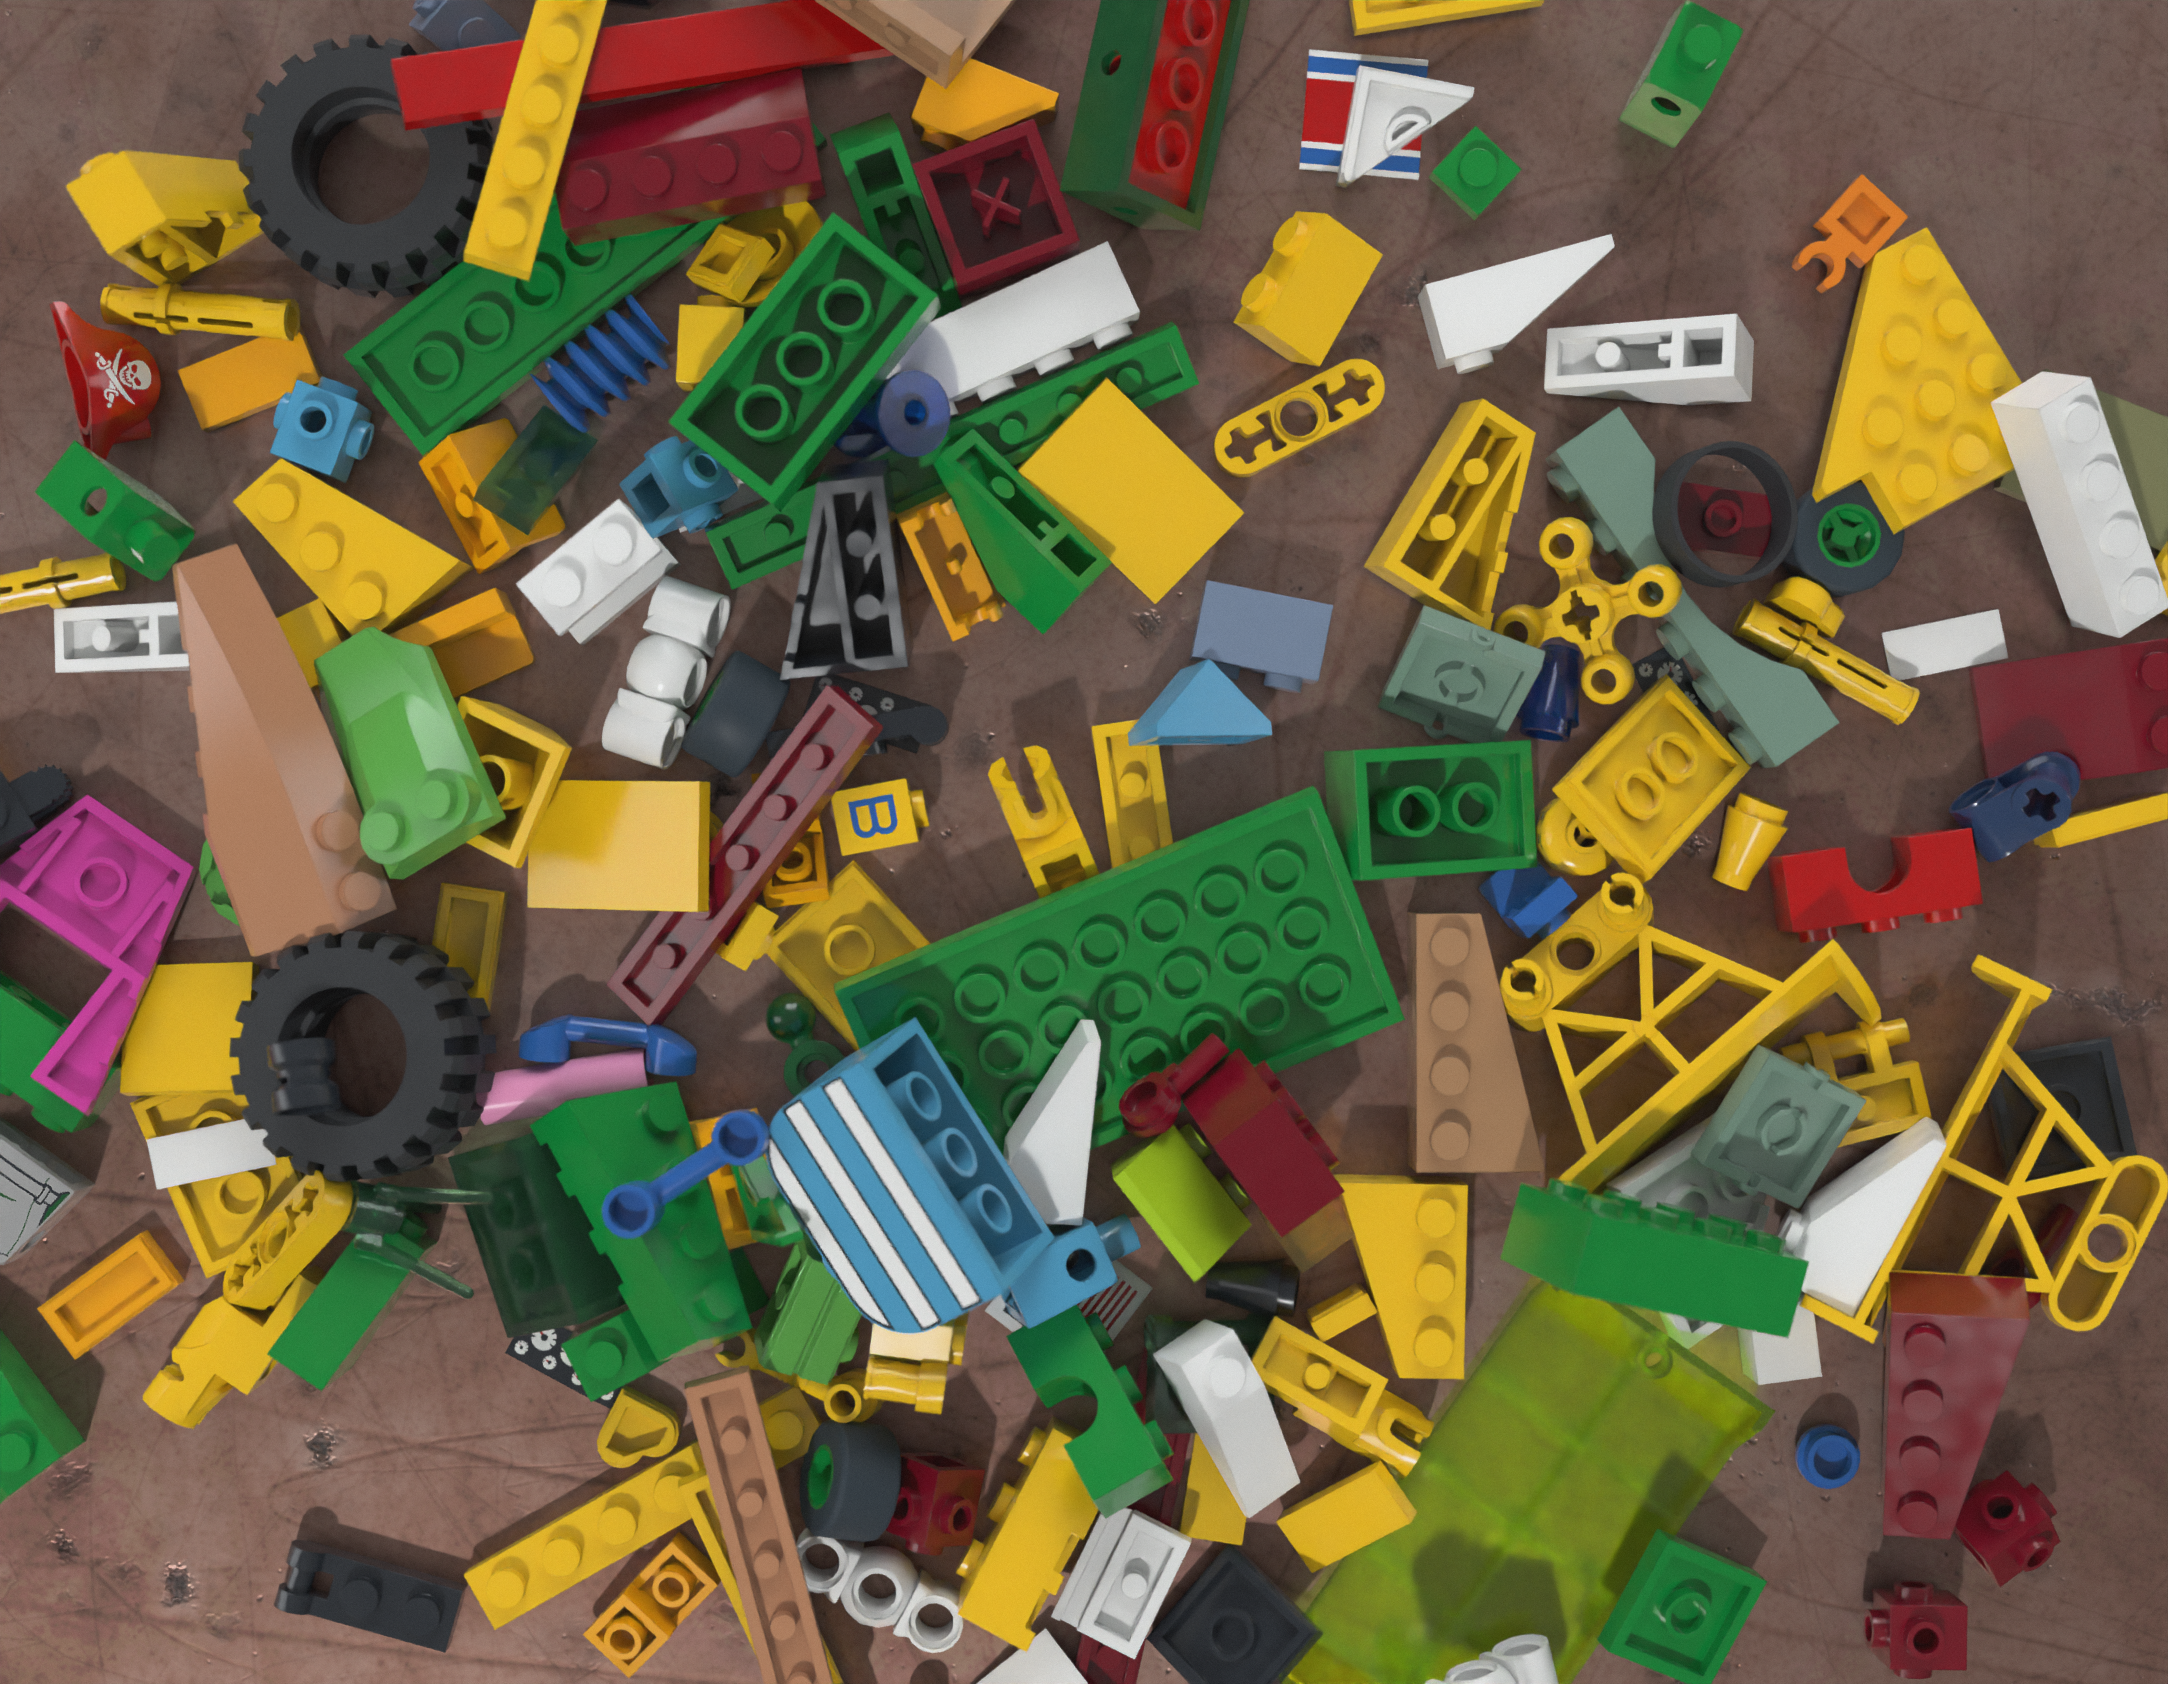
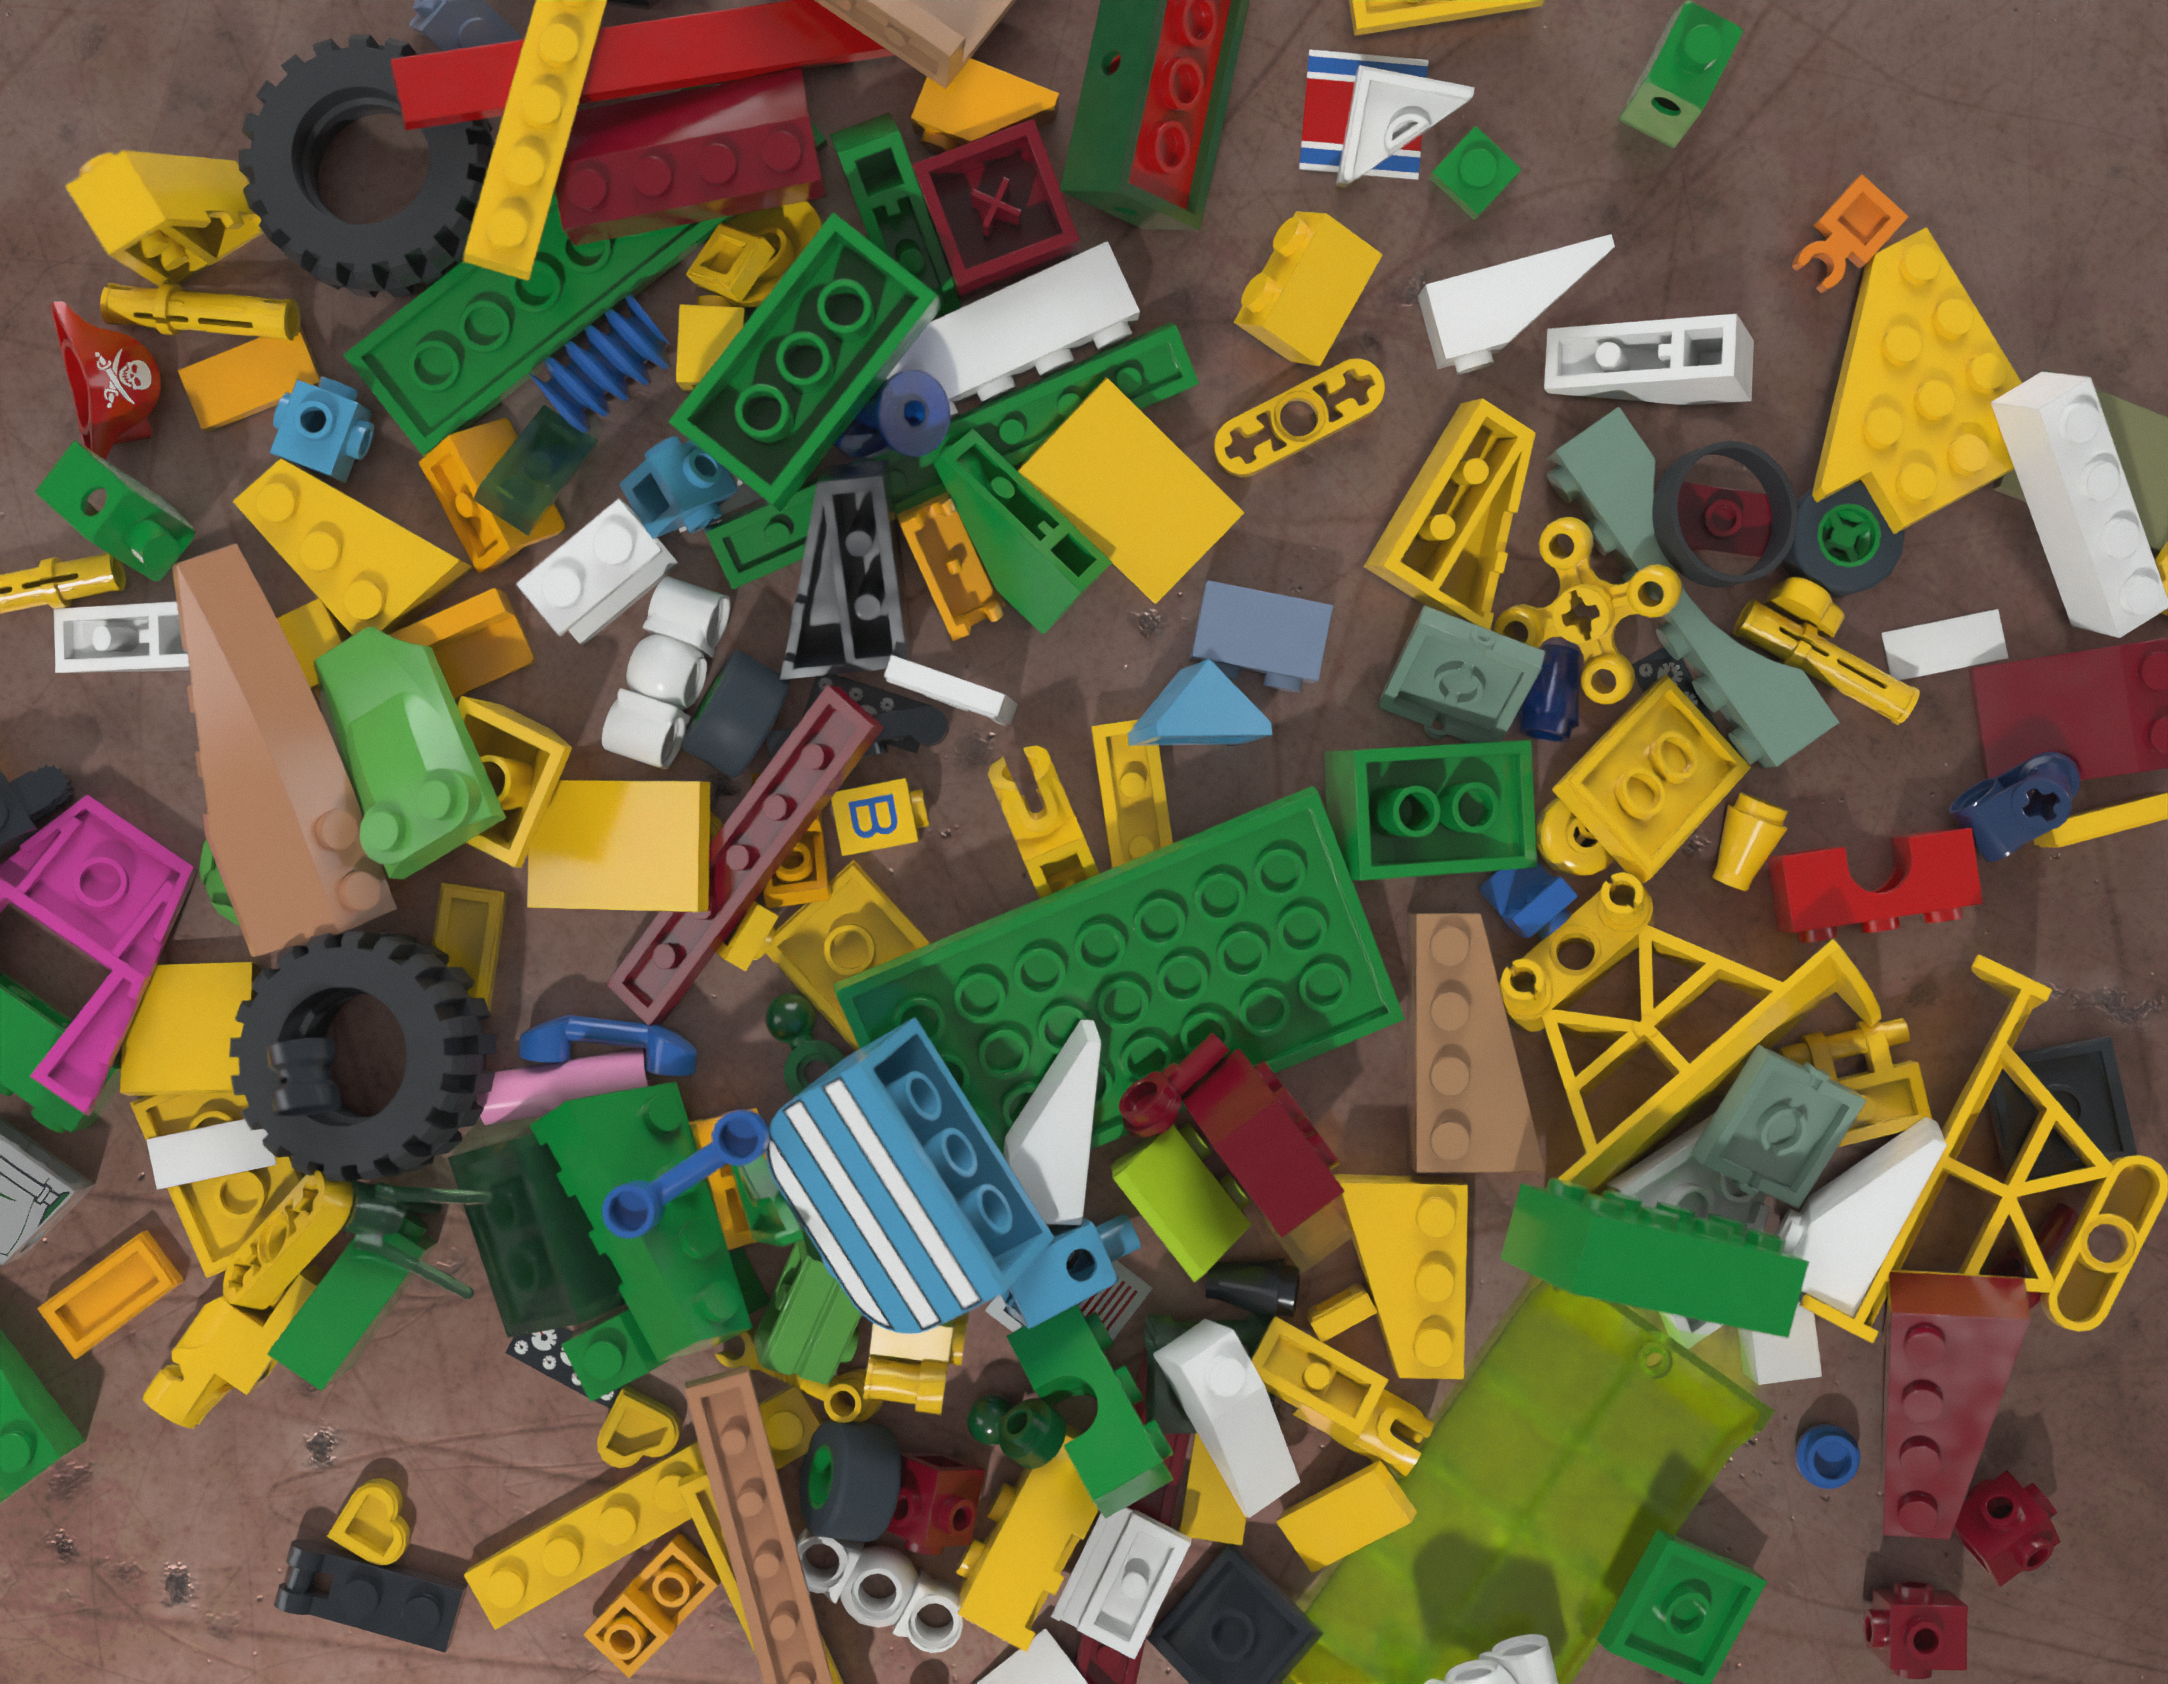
(373, 1523): none -> yellow tile
(951, 690): none -> white tile
(1026, 1432): none -> dark green plate

